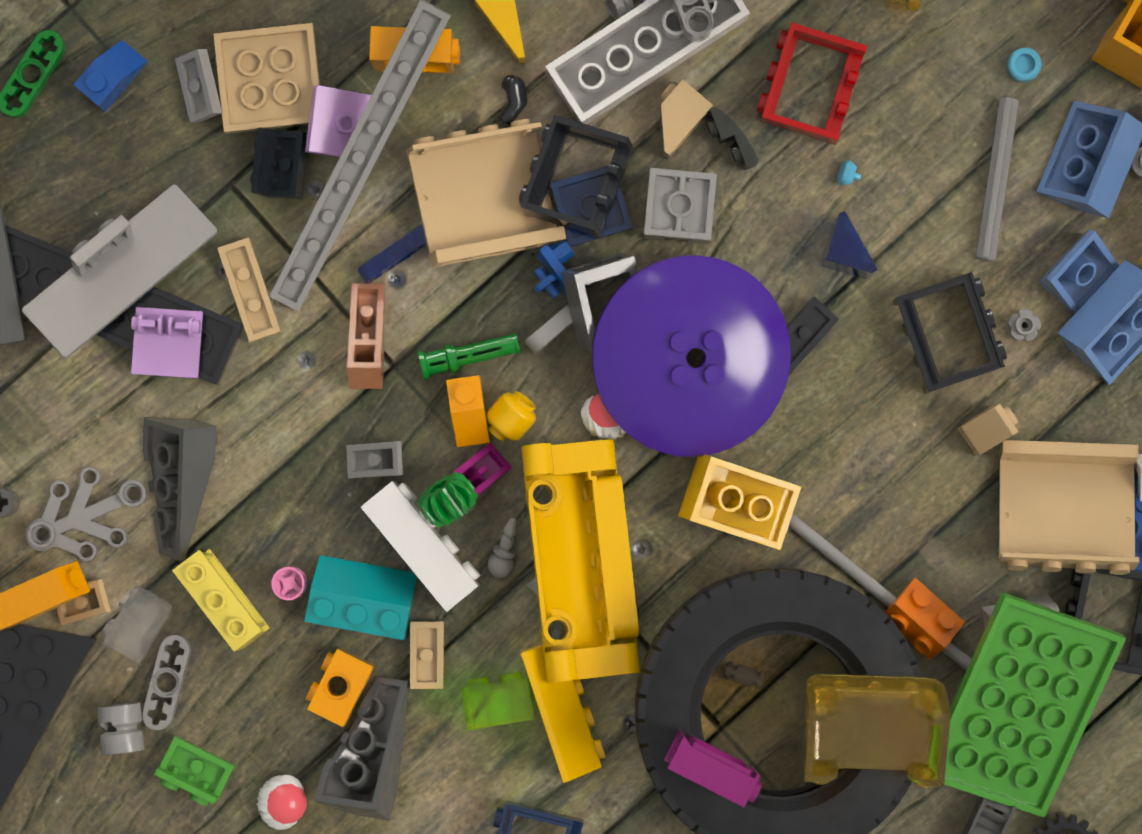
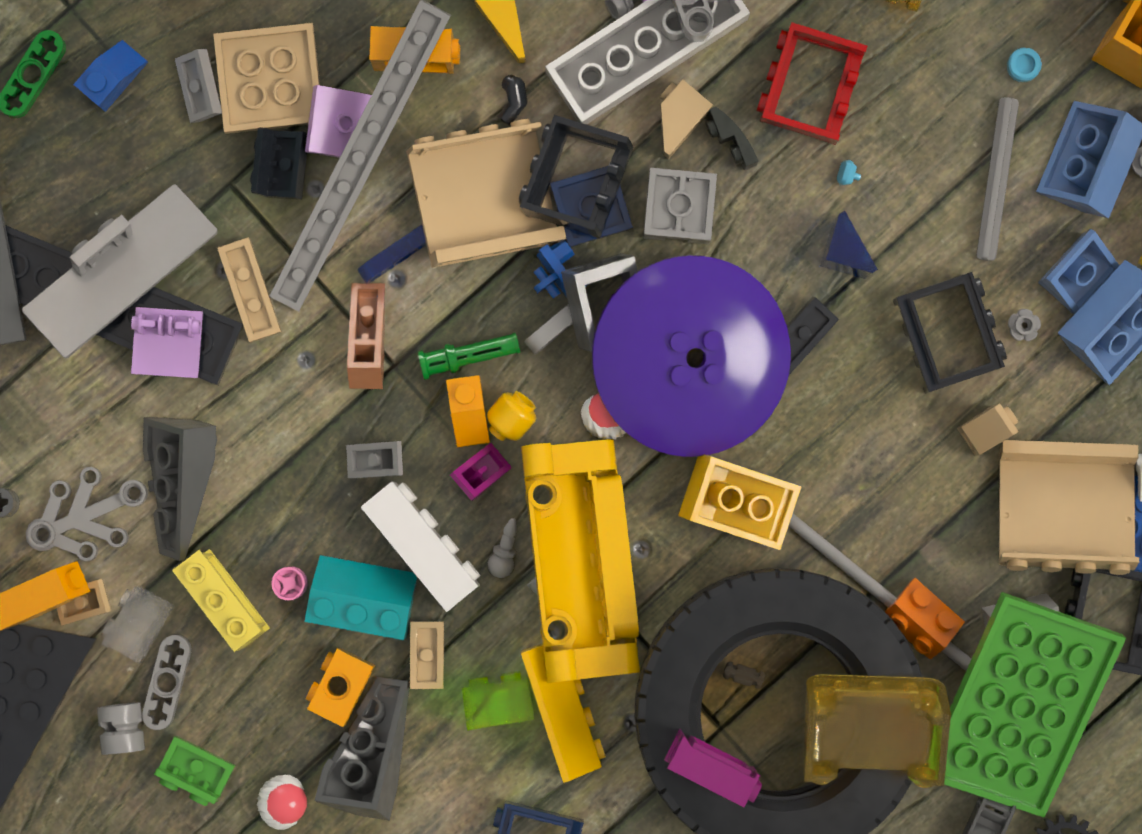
(447, 499): green gear -> none

